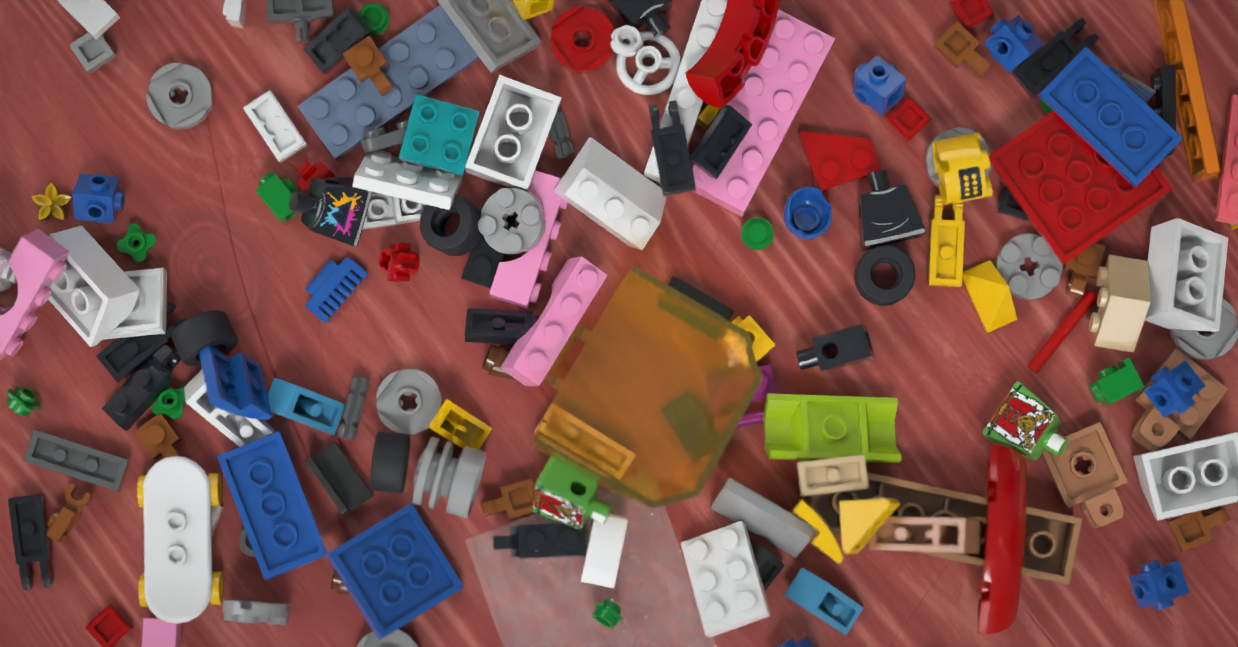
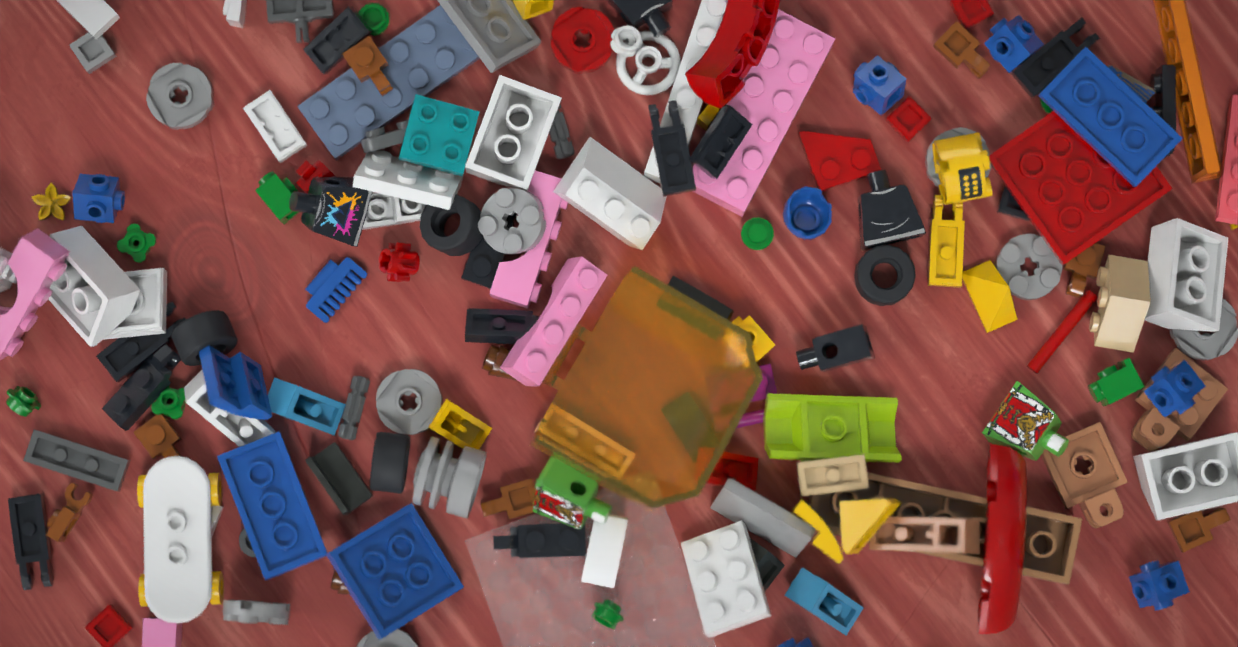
(736, 467): none -> red plate

